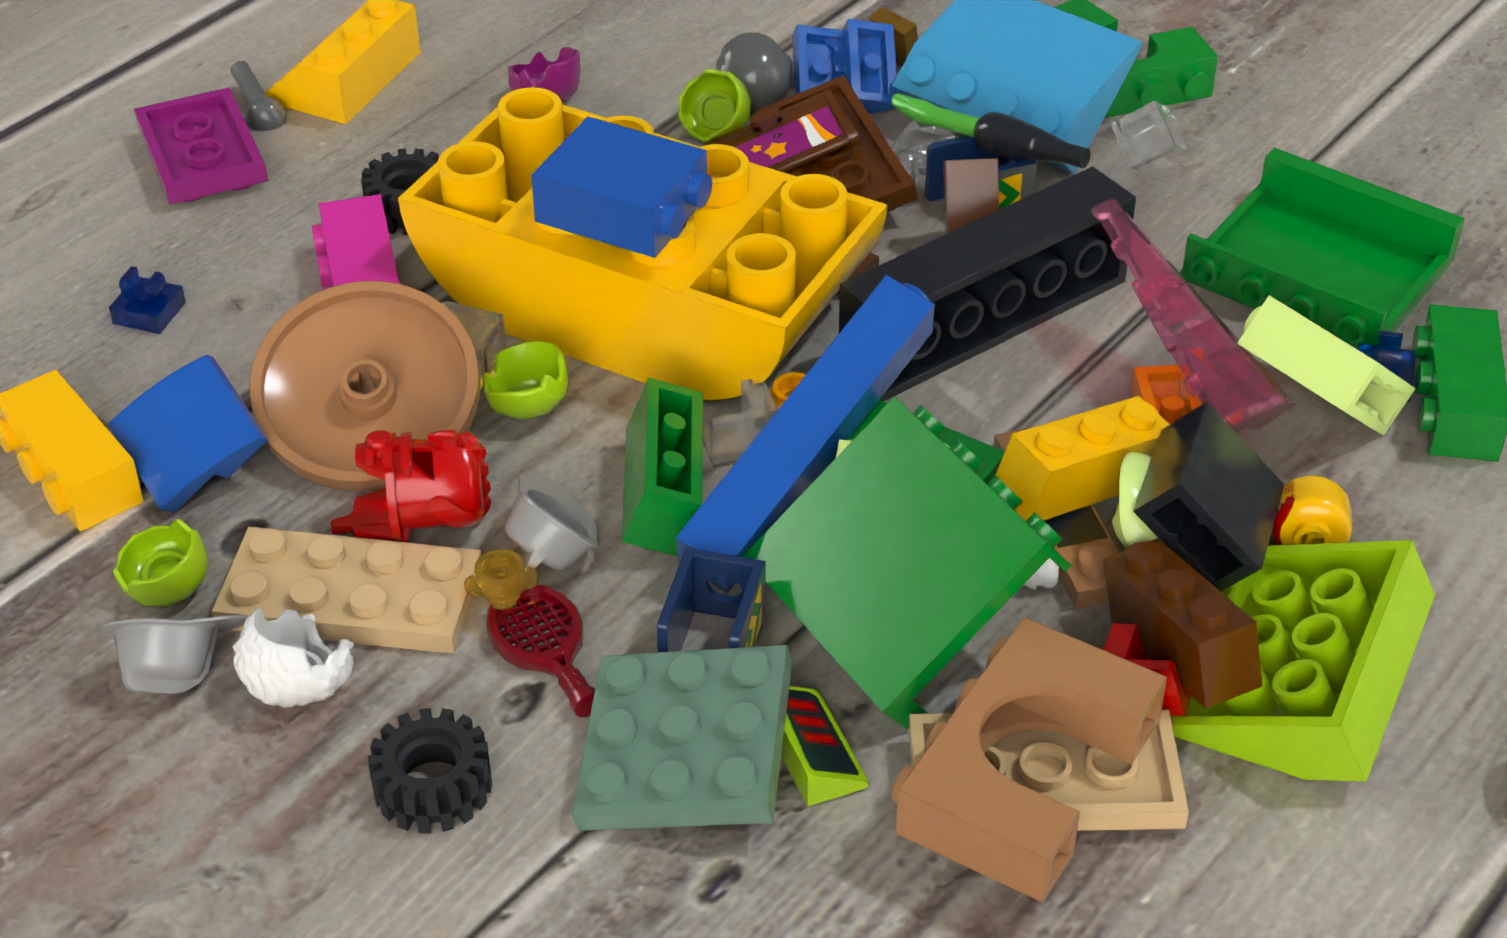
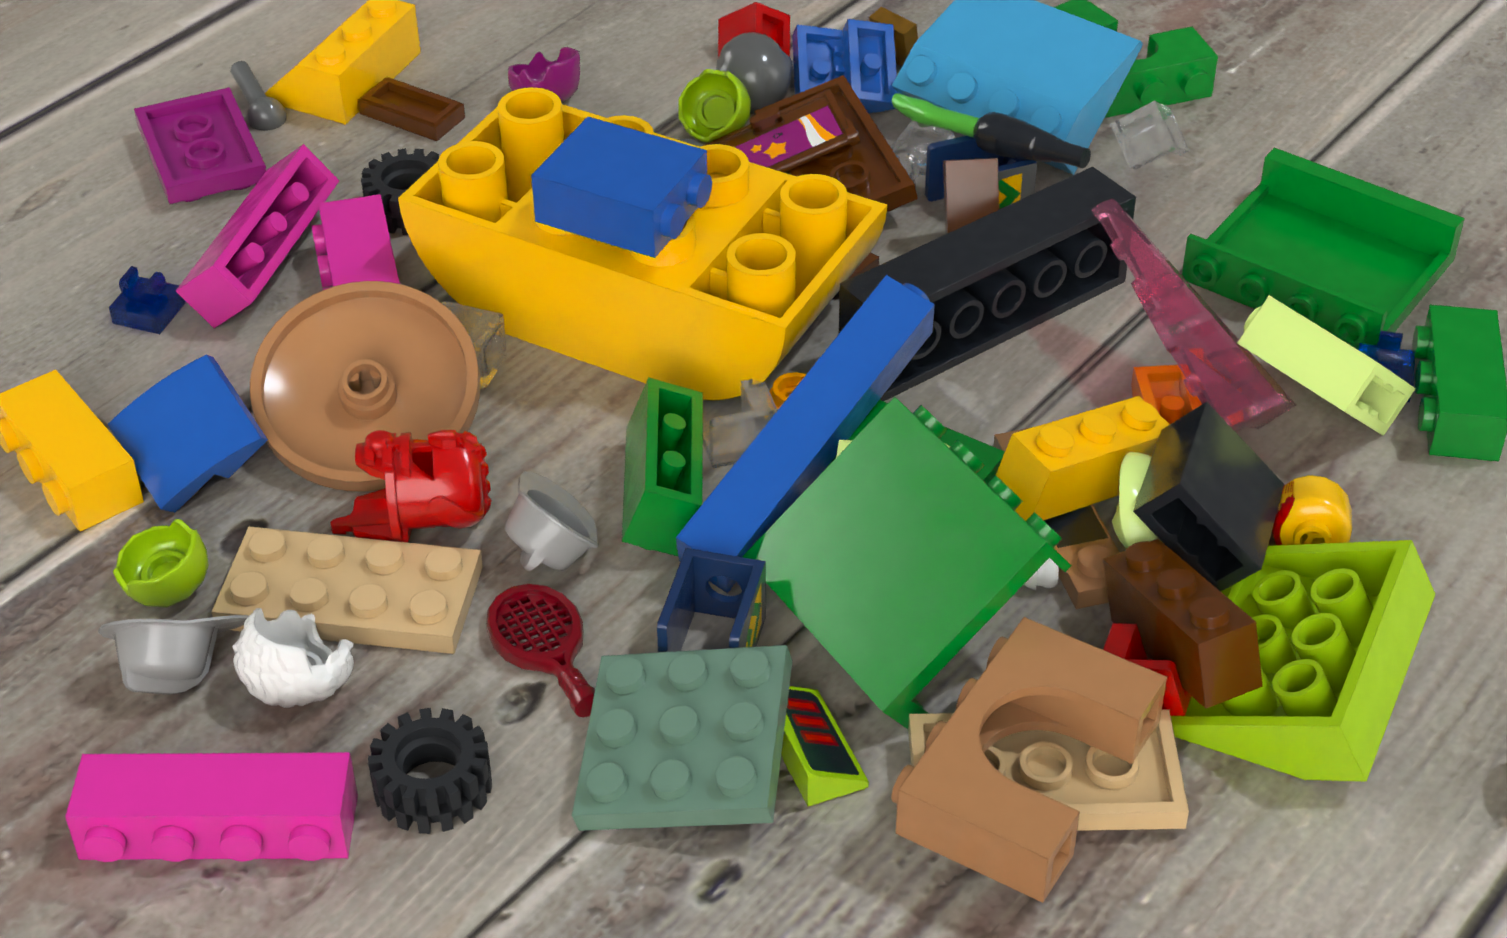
(213, 806): none -> dark pink brick
(257, 237): none -> dark pink brick
(411, 108): none -> reddish brown tile
(500, 578): clear yellow plate -> none
(527, 380): lime hair -> none
(755, 19): none -> red panel

